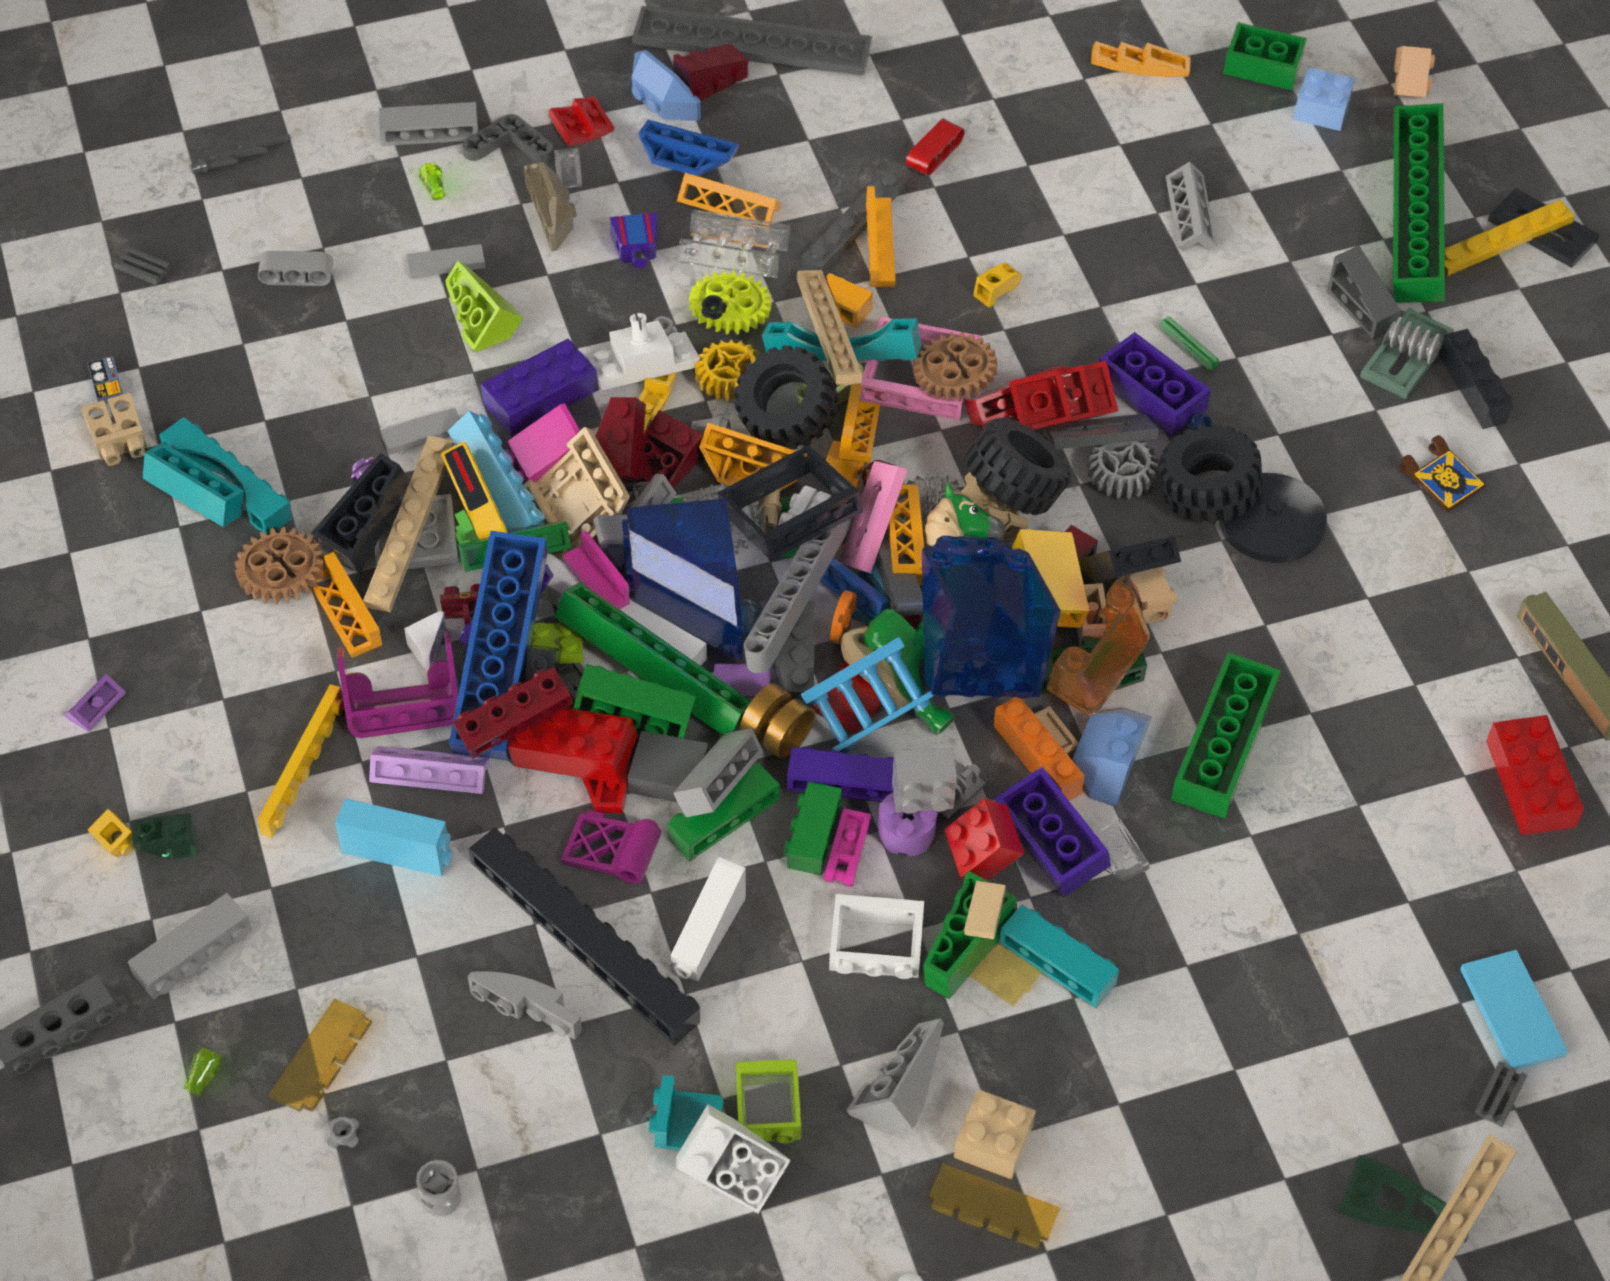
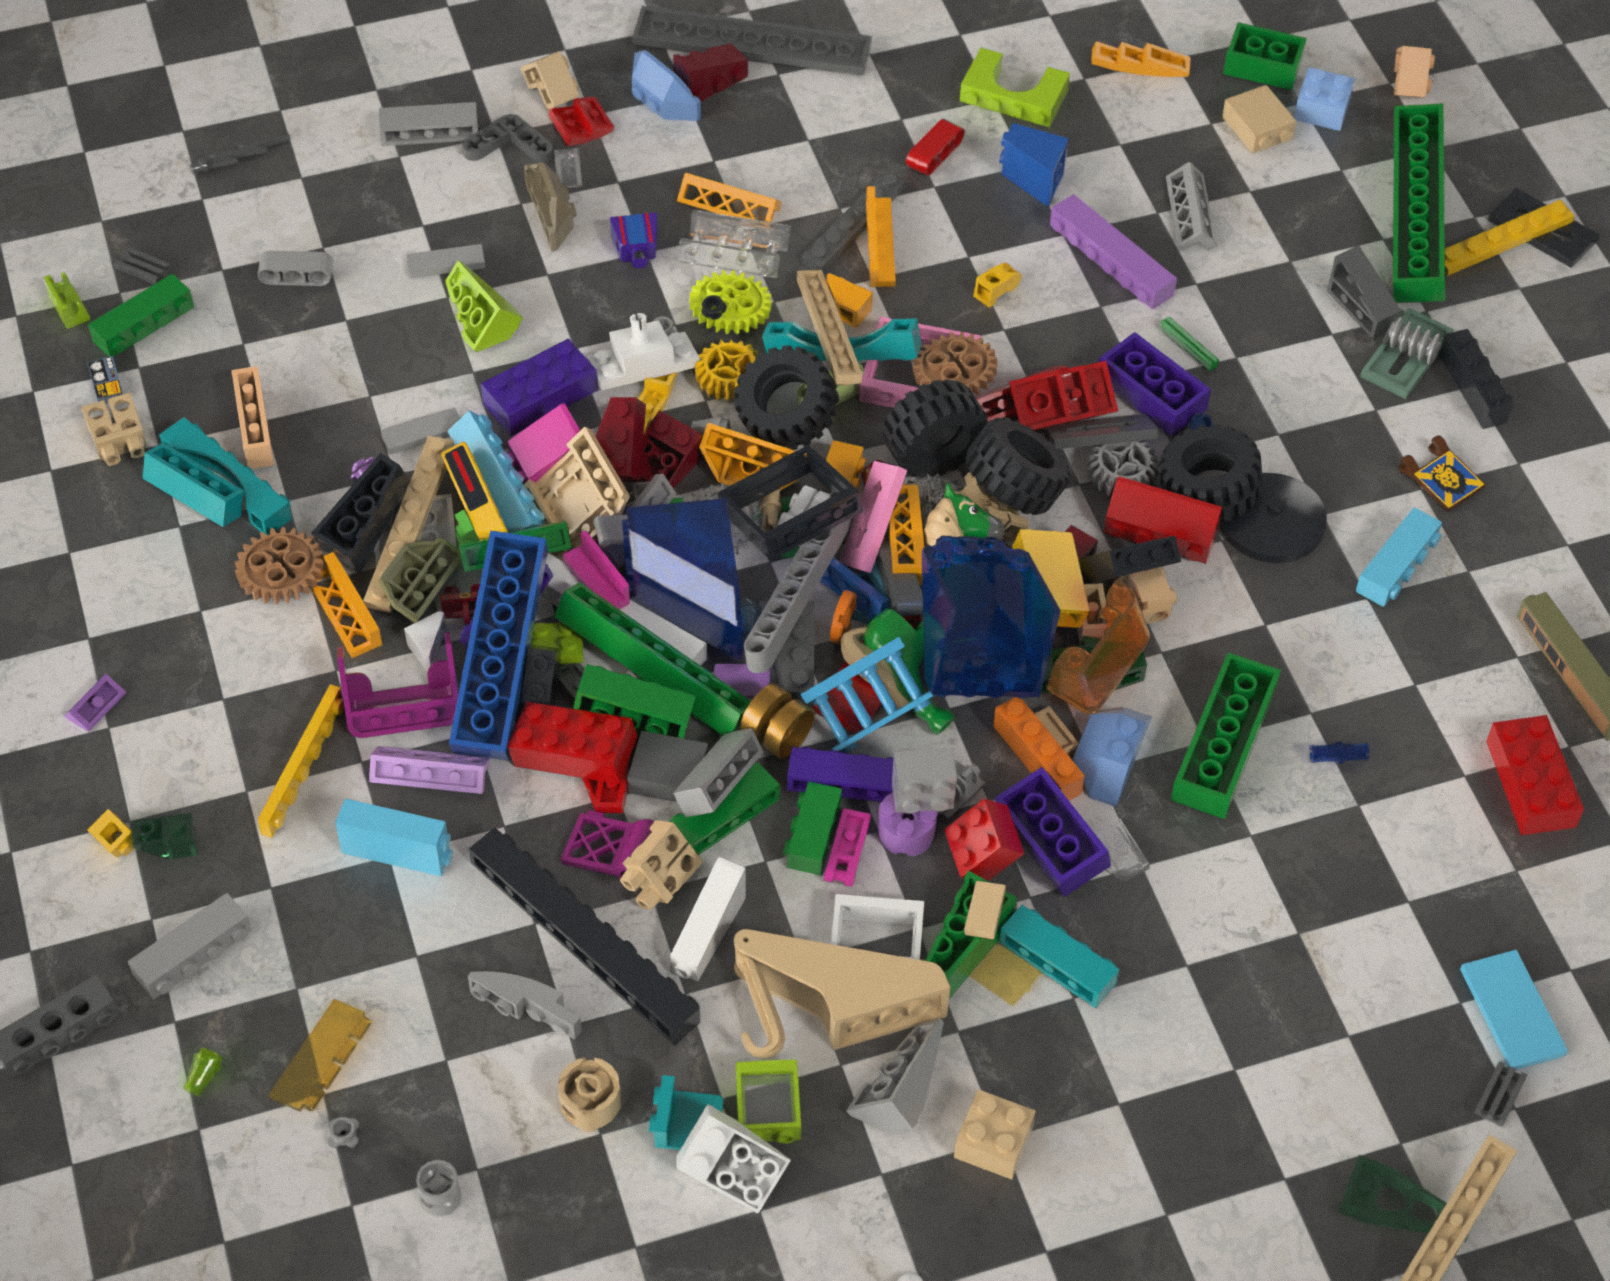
(66, 301): none -> lime hinge
(141, 315): none -> green brick
(252, 417): none -> light nougat brick
(418, 575): none -> olive wedge
(432, 179): clear neon green cone -> none
(512, 712): dark red brick -> none
(552, 79): none -> tan brick
(589, 1093): none -> tan brick
(660, 865): none -> tan hips
(684, 149): blue wedge -> none
(847, 988): none -> tan piece
(853, 429): light orange fence -> none
(933, 427): none -> black tyre
(1004, 1207): clear yellow windscreen -> none
(1034, 105): none -> lime arch
(1034, 160): none -> blue slope
(1113, 251): none -> medium lavender brick
(1151, 513): none -> red slope
(1259, 119): none -> tan brick
(1339, 752): none -> clear blue pin
(1399, 557): none -> medium azure brick

